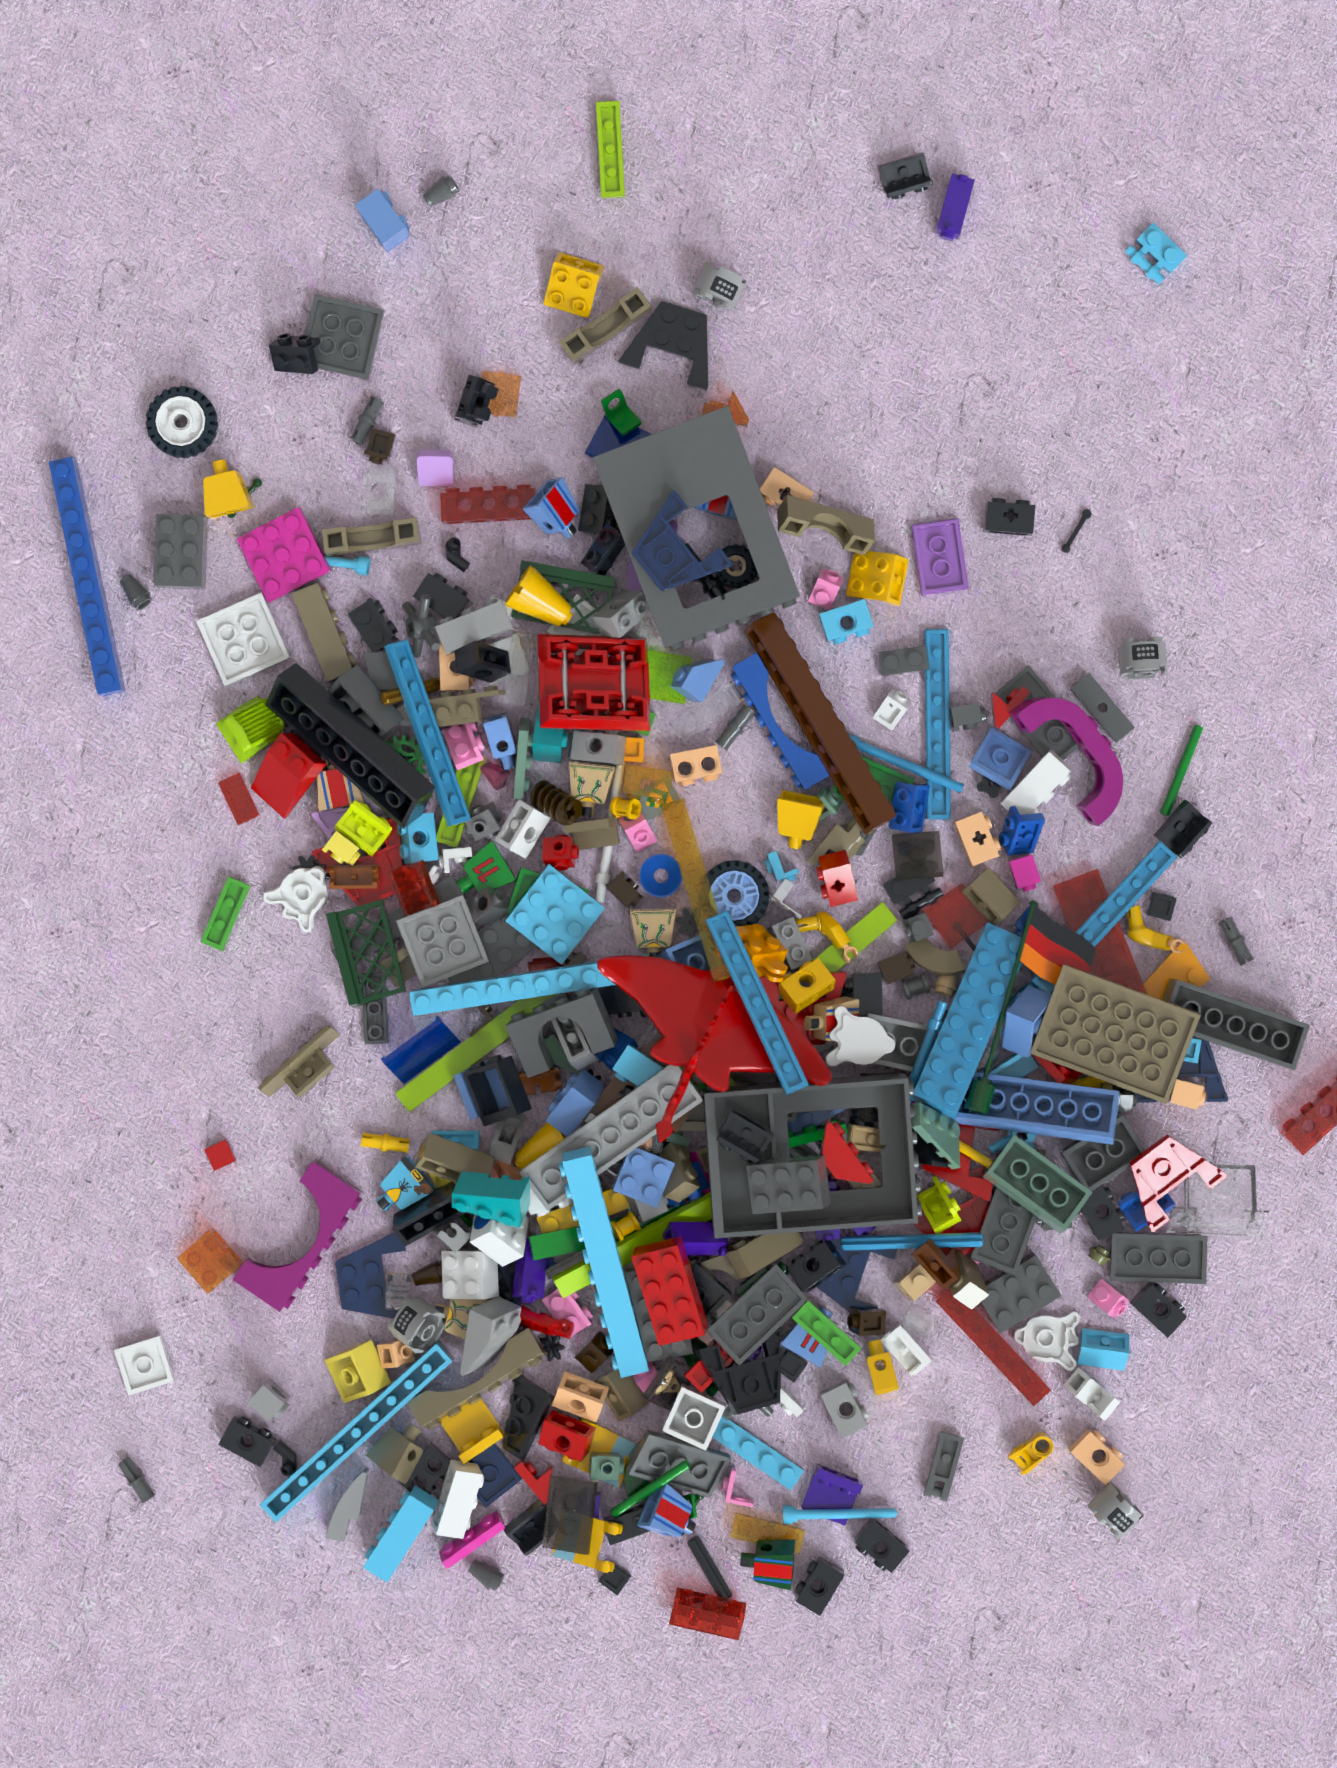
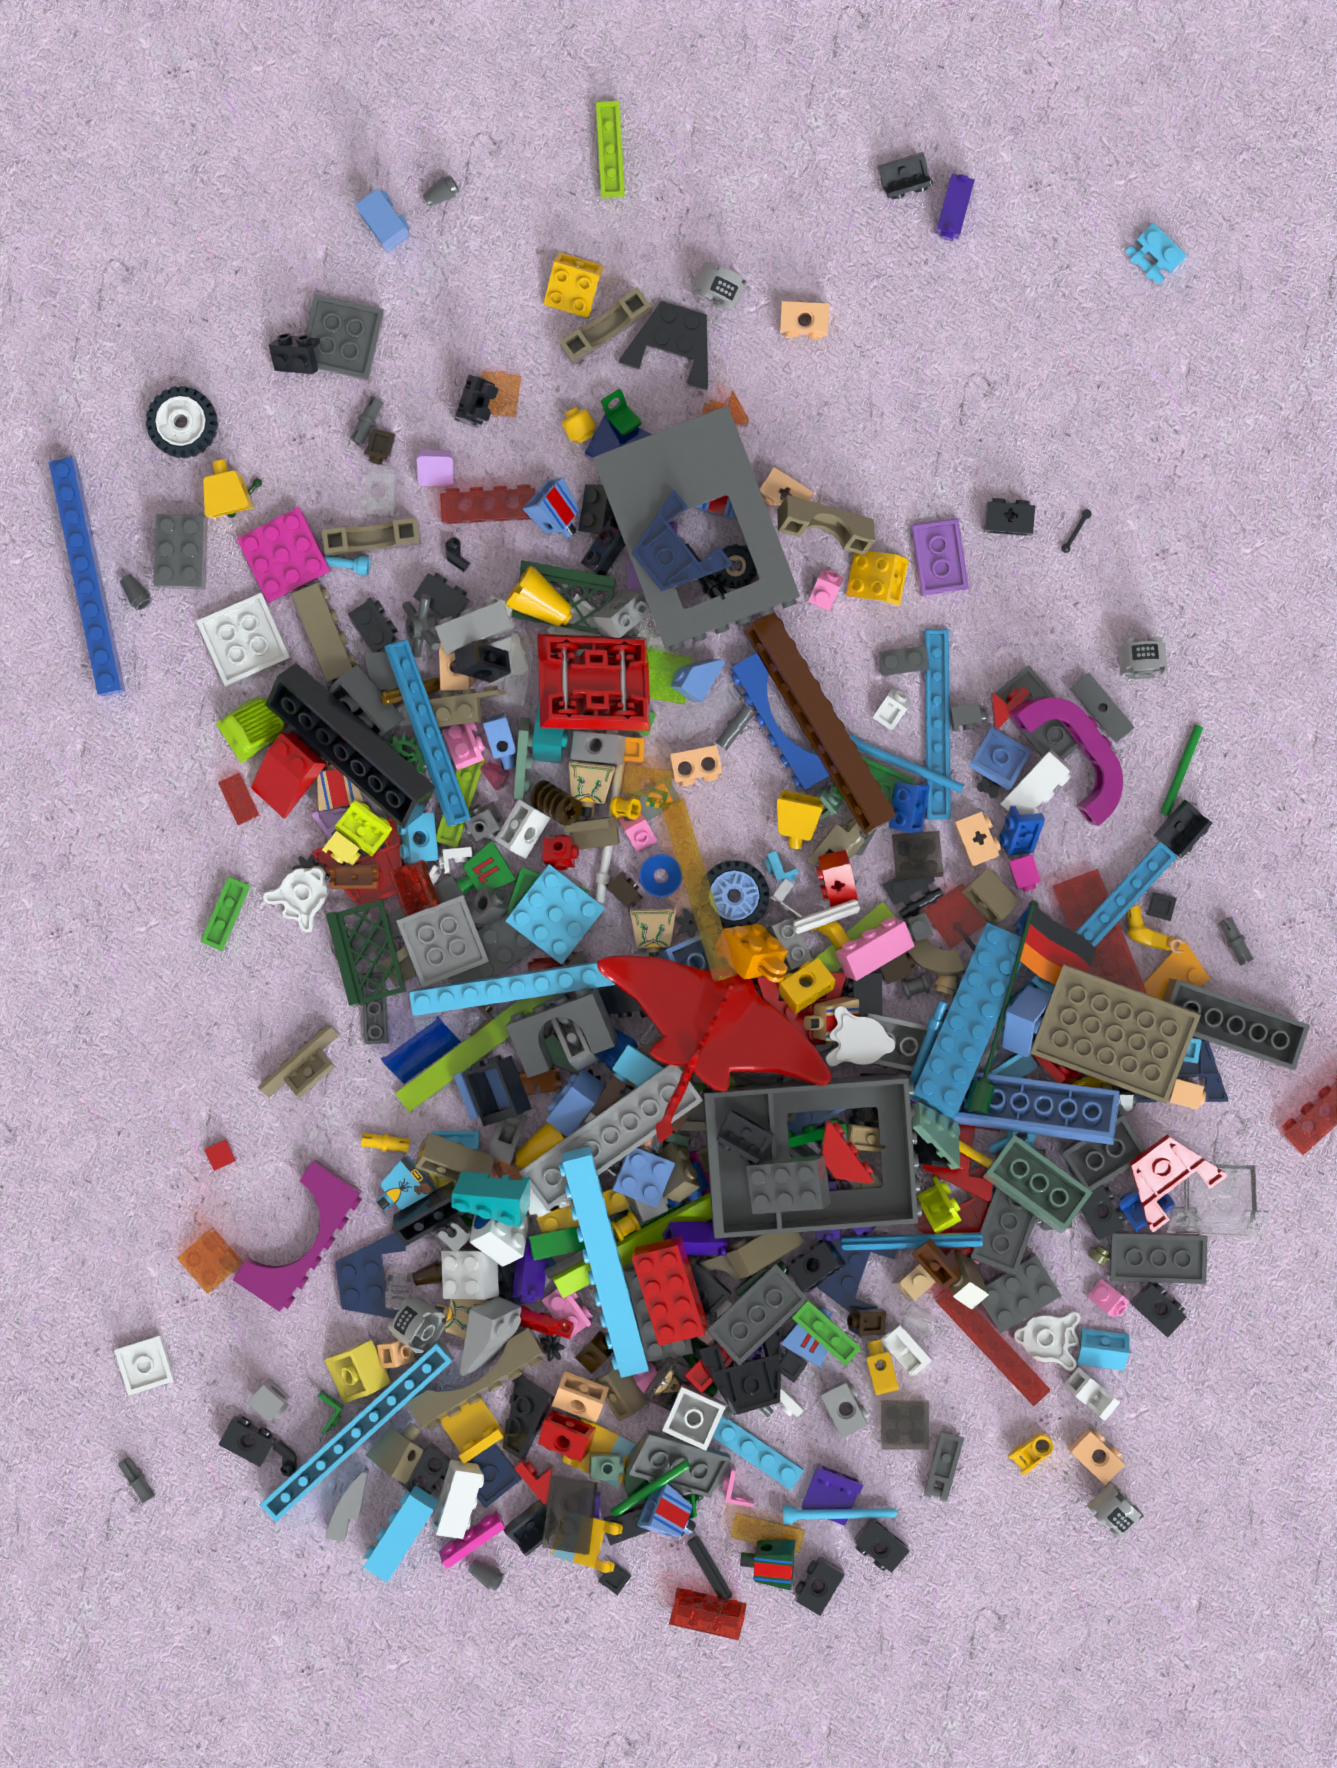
(335, 1404): none -> green bracket
(578, 425): none -> yellow head
(756, 1002): dark azure tile -> none
(816, 312): none -> light nougat brick
(826, 916): none -> white axle
(856, 611): medium azure brick -> none
(874, 948): none -> bright pink brick
(904, 1425): none -> clear smoke plate

